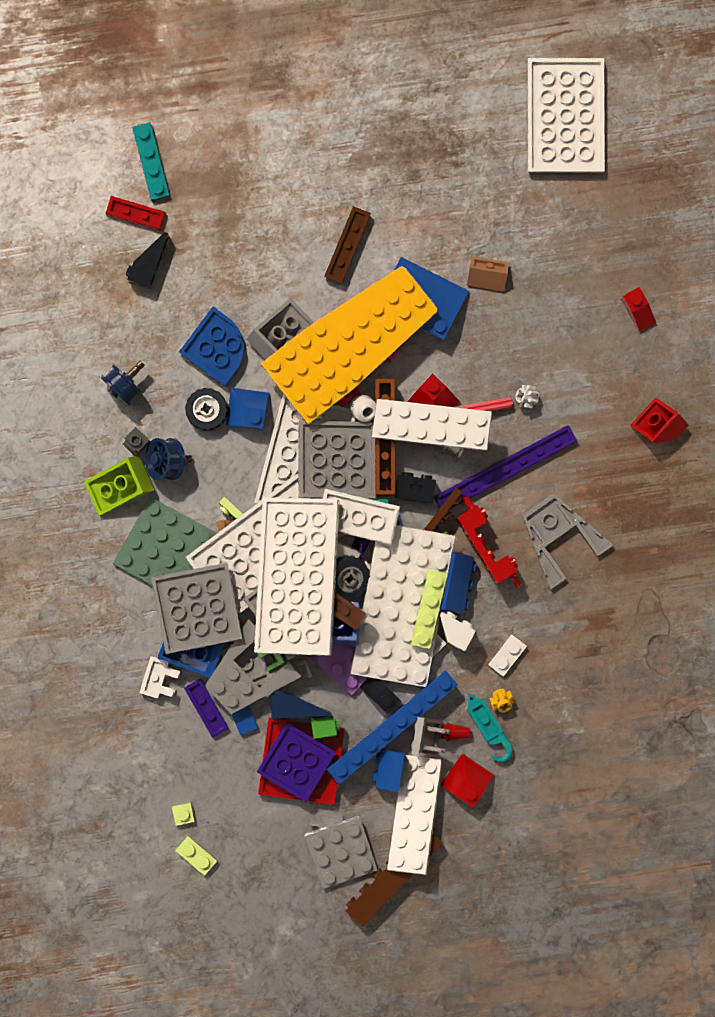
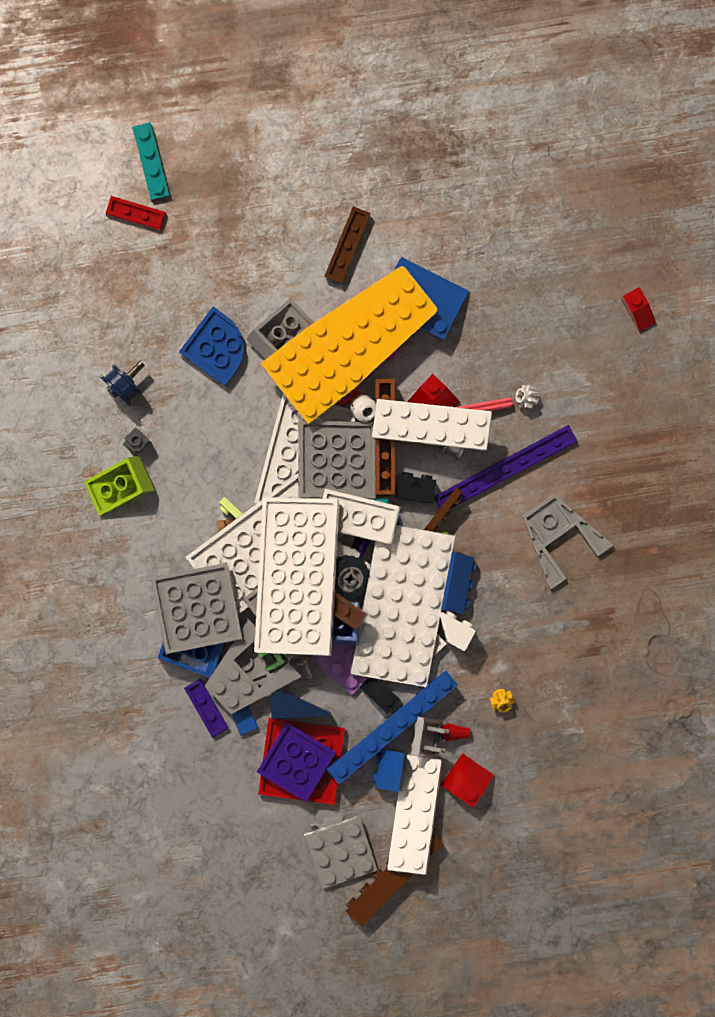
(147, 264): black slope -> none
(155, 677): white plate -> none
(161, 542): sand green plate -> none
(165, 459): dark blue wheel -> none
(183, 814): yellowish green plate -> none
(196, 855): yellowish green plate -> none
(217, 411): black wheel -> none
(247, 408): blue slope -> none
(325, 727): bright green window -> none
(429, 608): yellowish green plate -> none
(469, 523): red brick -> none
(487, 274): medium nougat panel -> none
(489, 726): teal plate -> none
(507, 655): white plate -> none
(566, 115): white plate -> none
(659, 422): red slope -> none

